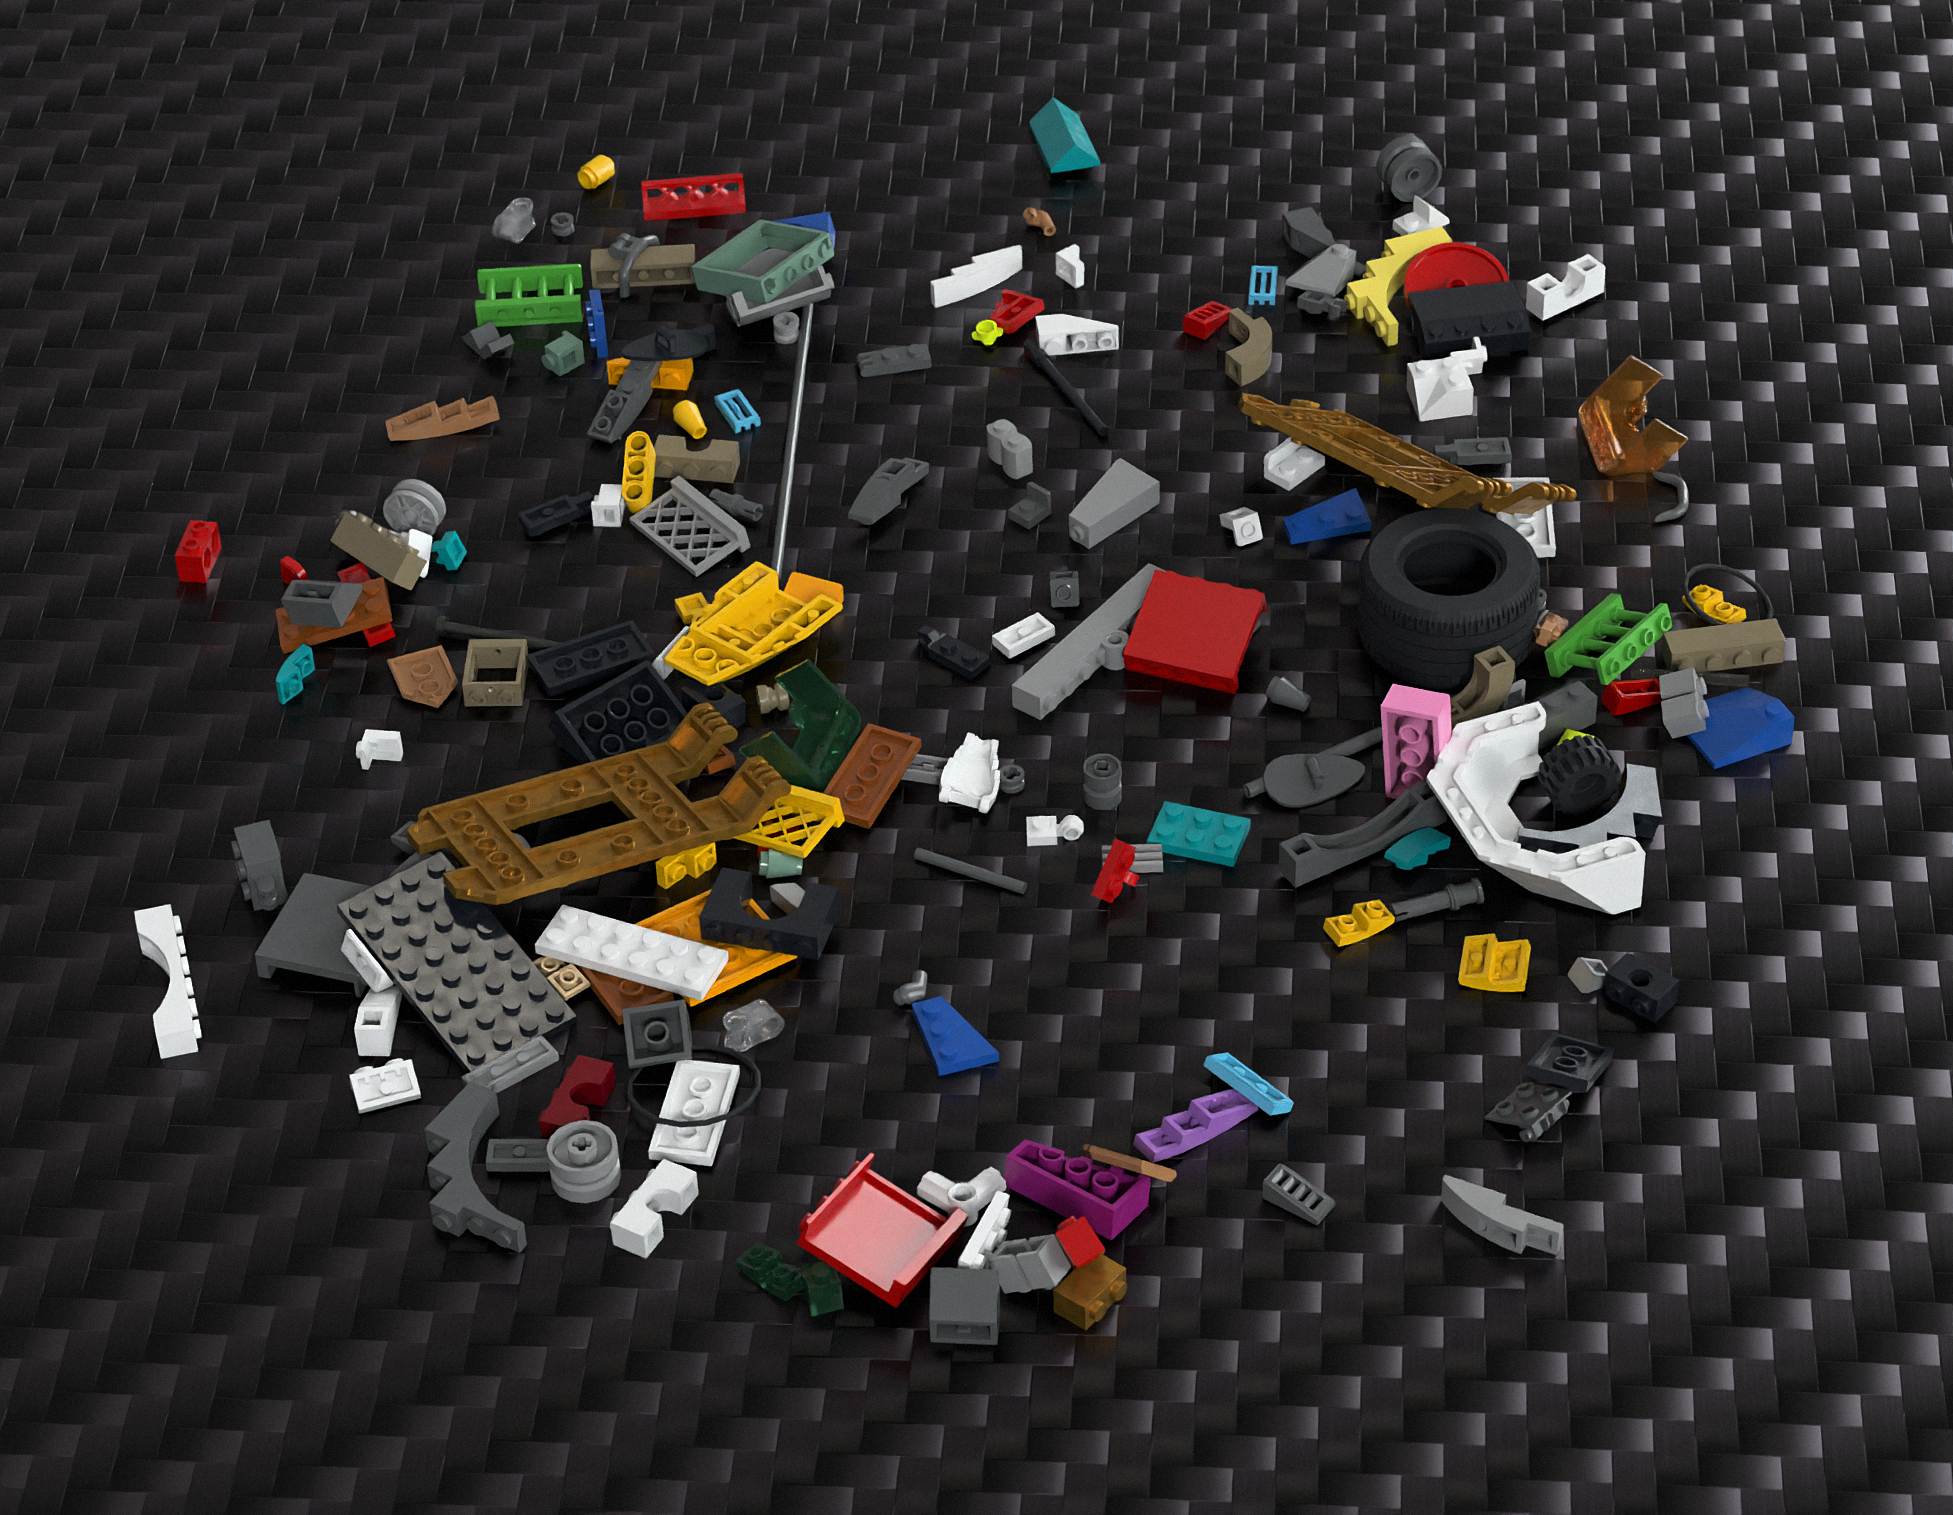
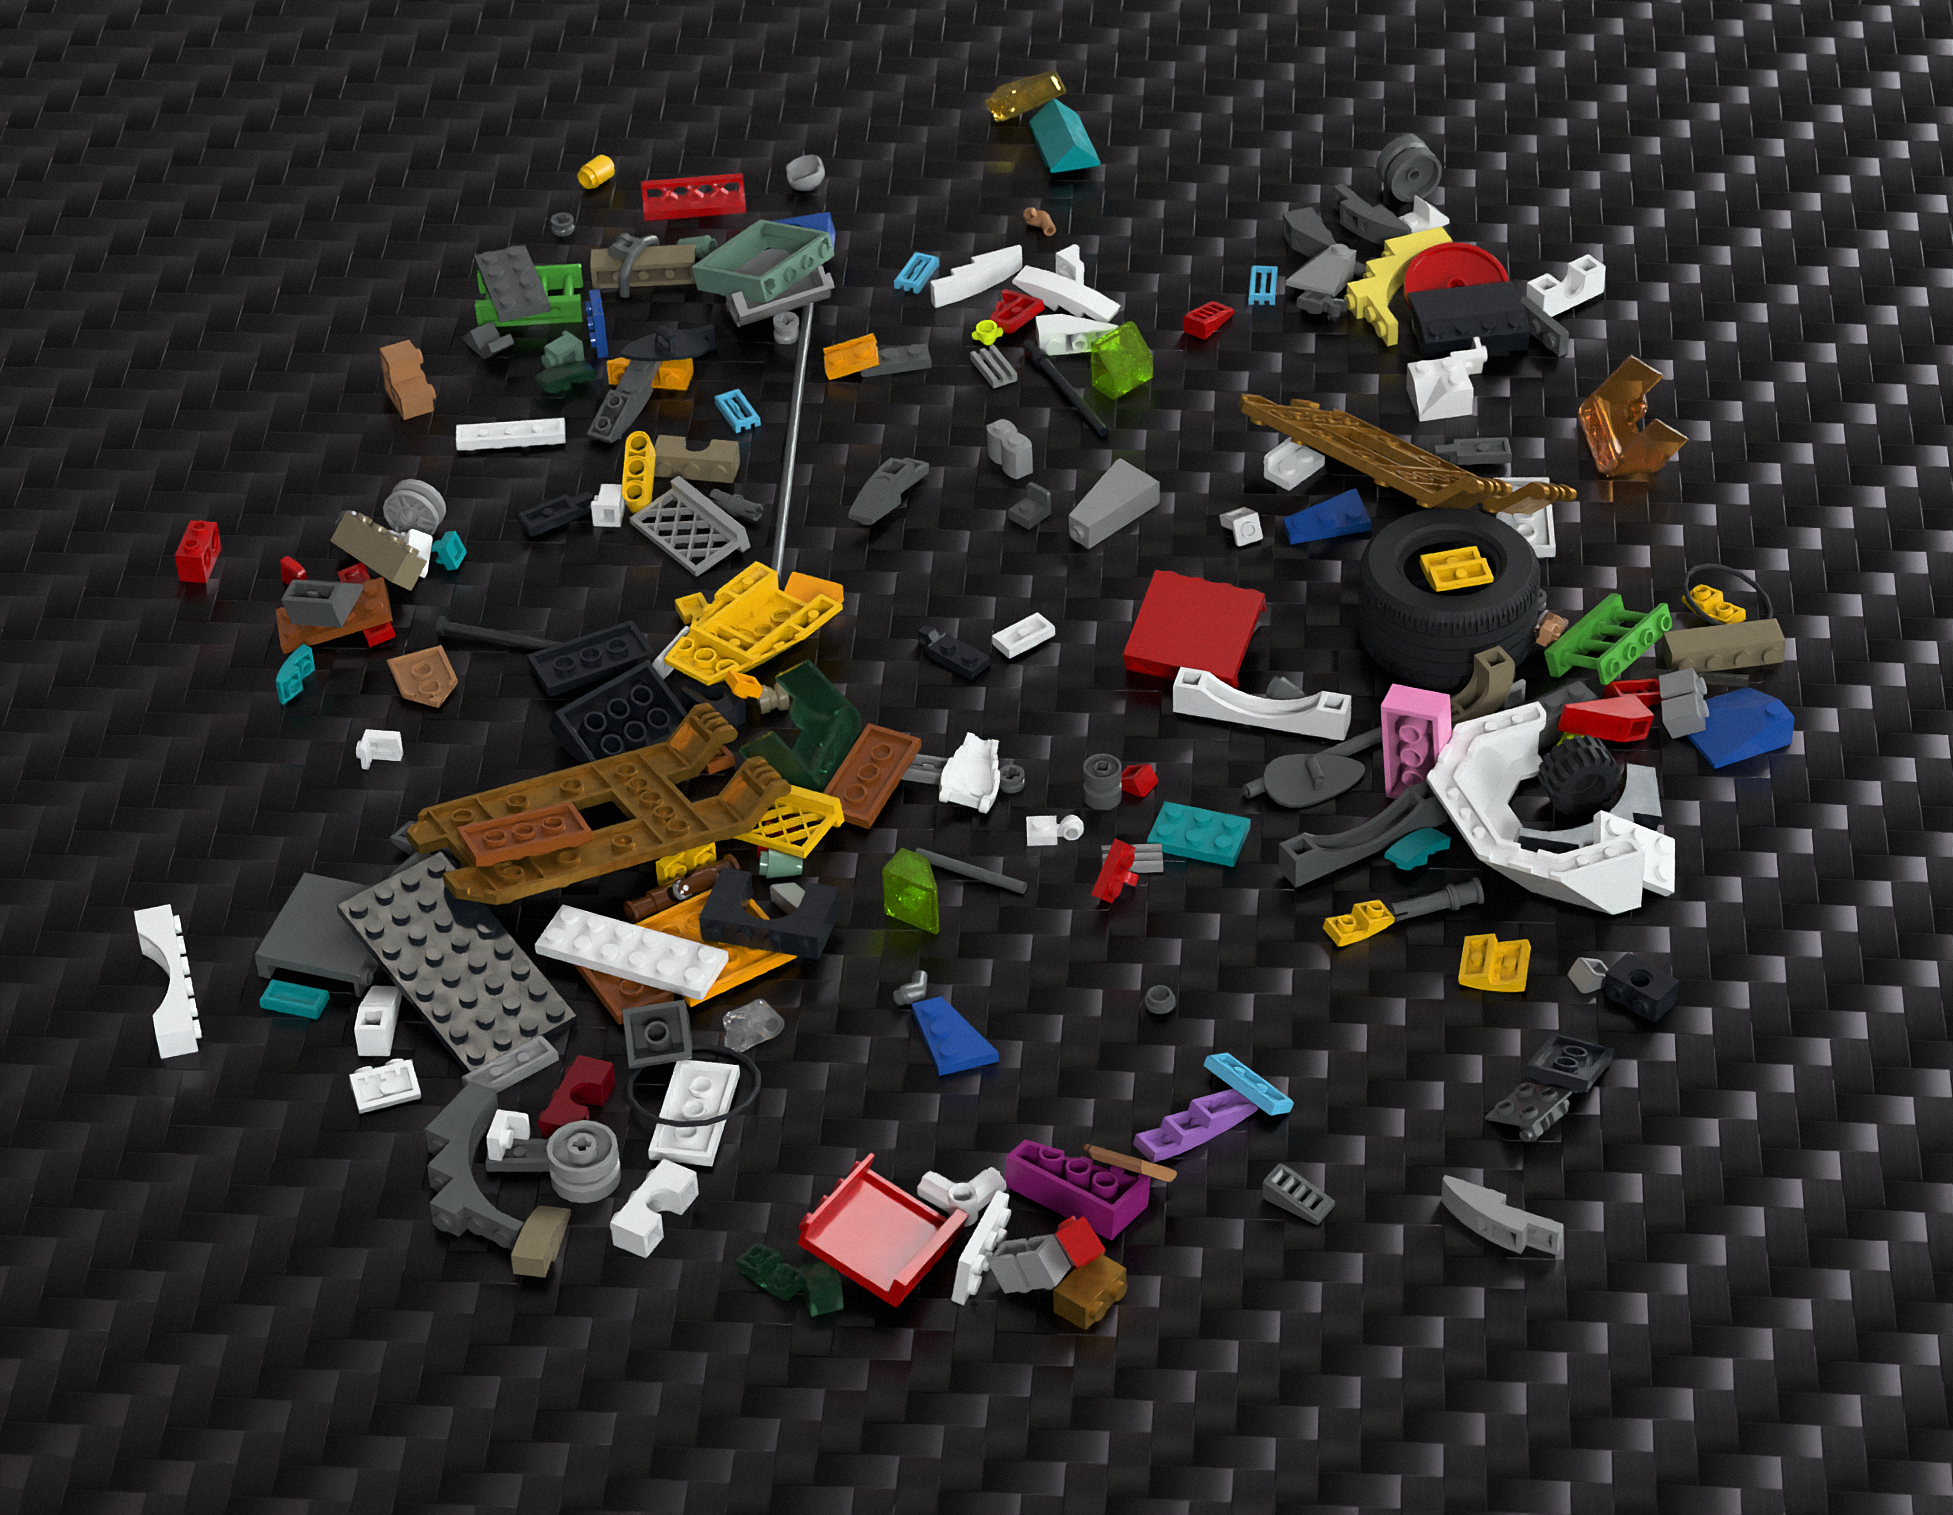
(259, 865): dark grey hinge -> none
(294, 999): none -> teal tile
(365, 963): white slope -> none
(406, 380): none -> medium nougat brick
(433, 421): medium nougat slope -> none
(482, 654): dark tan window -> none
(503, 1129): none -> white bracket
(510, 434): none -> white plate
(512, 283): none -> dark grey plate
(515, 221): clear piece -> none
(524, 834): none -> dark orange plate
(539, 1241): none -> dark tan slope
(562, 375): none -> clear green slope
(564, 978): tan slope -> none
(689, 418): yellow cone -> none
(697, 882): none -> reddish brown piece
(703, 245): none -> sand green cone
(743, 685): none -> light orange plate
(805, 172): none -> light grey hair
(851, 356): none -> light orange plate
(911, 890): none -> clear neon green slope
(921, 272): none -> medium azure tile
(964, 1306): dark grey slope -> none
(998, 365): none -> light grey tile
(1023, 95): none -> clear yellow slope
(1064, 589): dark grey bracket -> none
(1067, 293): none -> white slope
(1091, 644): light grey hinge -> none
(1120, 361): none -> clear neon green slope
(1138, 779): none -> red slope
(1159, 999): none -> dark grey plate
(1206, 696): none -> white arch
(1254, 356): dark tan arch -> none
(1366, 221): none -> dark grey slope
(1455, 569): none -> yellow slope
(1546, 328): none -> dark grey hinge
(1609, 719): none -> red slope
(1659, 849): none -> white plate
(1682, 496): dark grey animal -> none

